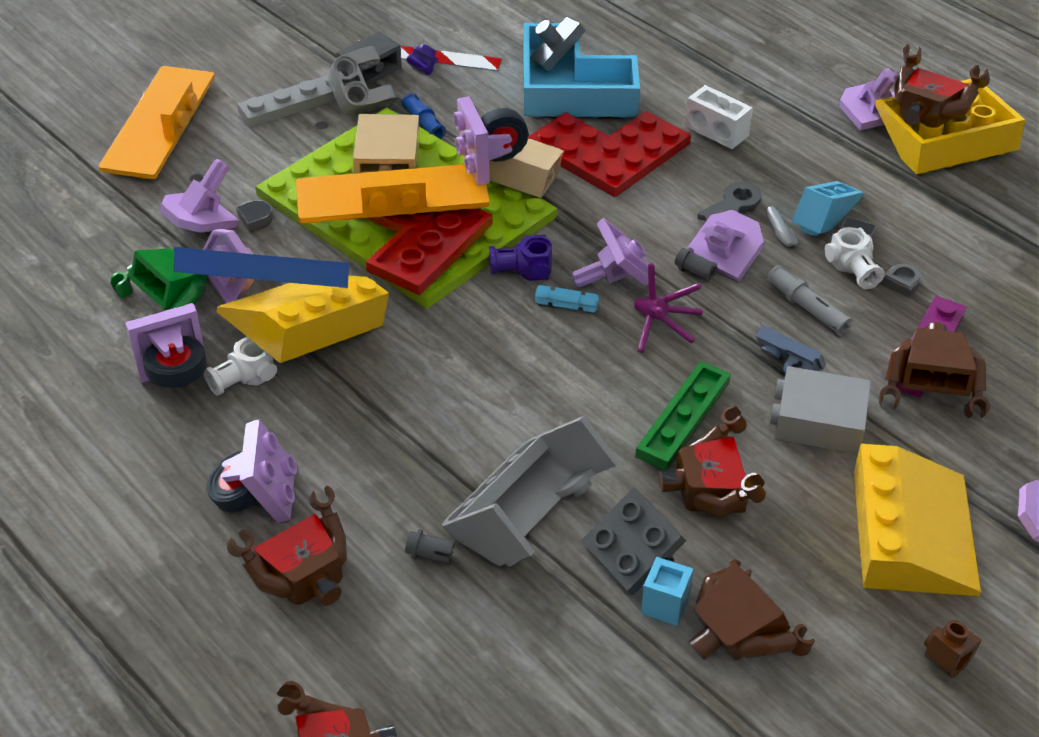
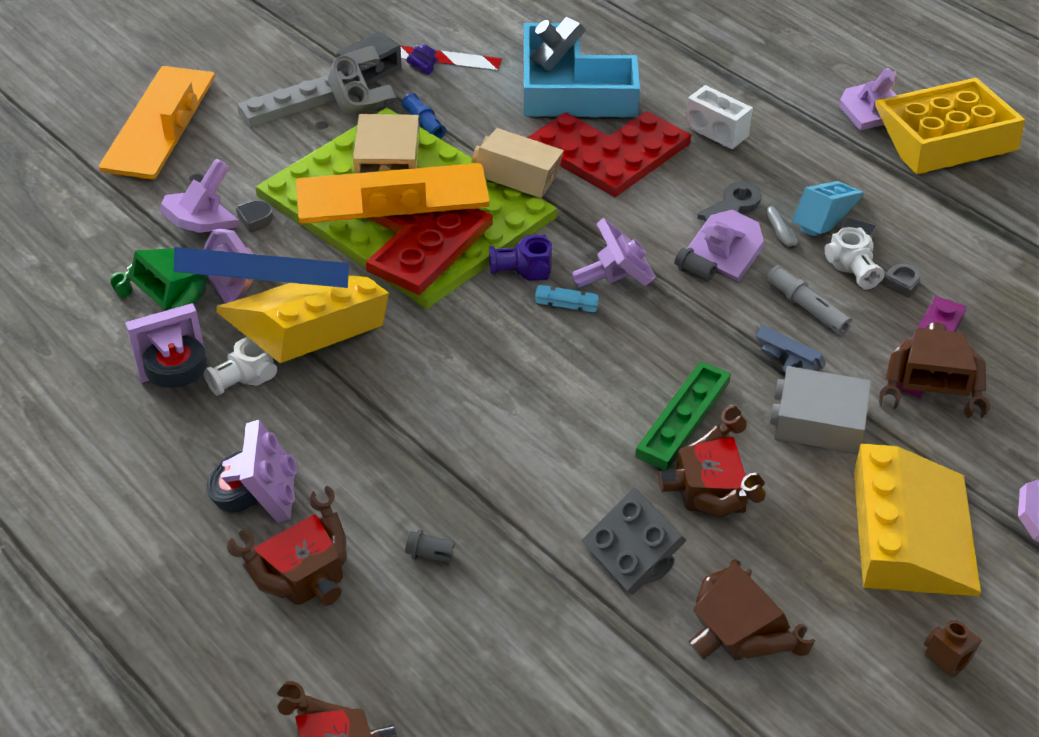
(487, 138): lavender plate -> none
(527, 488): light grey windscreen -> none
(658, 307): magenta plant -> none
(667, 591): medium azure panel -> none
(931, 96): reddish brown torso -> none

